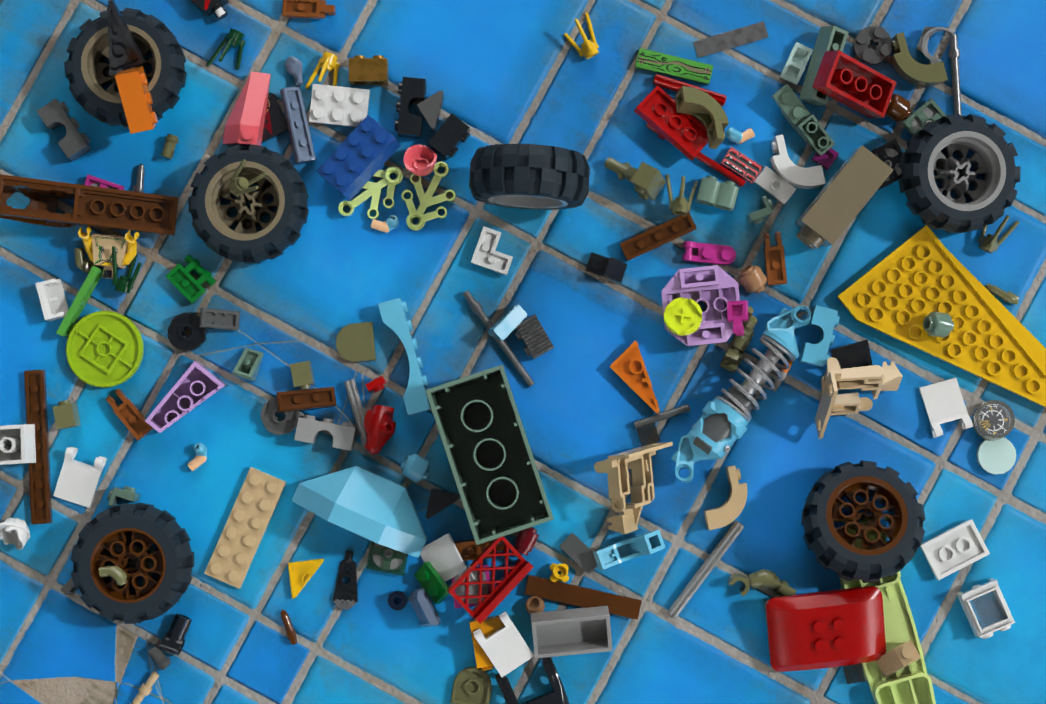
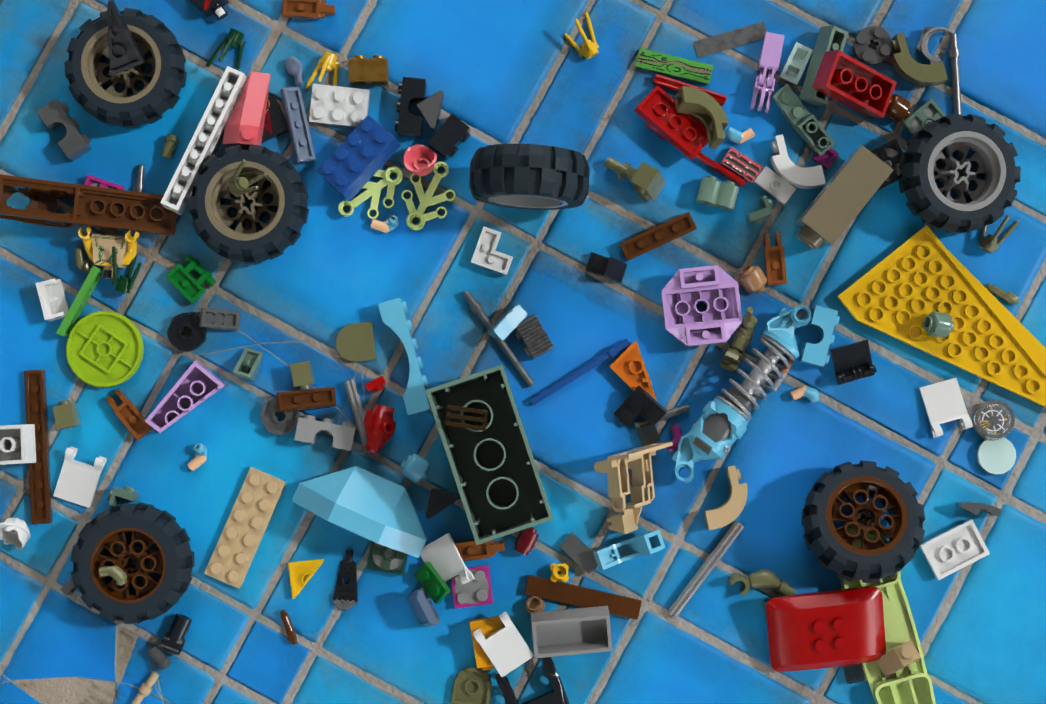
(136, 99): orange wedge -> none
(204, 139): none -> white brick
(402, 596): dark blue plate -> none
(483, 420): none -> dark brown tile
(497, 592): red fence -> none
(611, 352): none -> blue bar
(640, 403): none -> black plate
(677, 434): none -> magenta arm
(680, 205): olive plant -> none
(683, 316): neon yellow tile -> none
(709, 253): dark pink plate -> none
(737, 313): dark pink plate -> none
(769, 63): none -> lavender arm
(805, 391): none -> arm
(865, 377): tan container -> none
(974, 508): none -> dark grey slope
(986, 609): window -> none

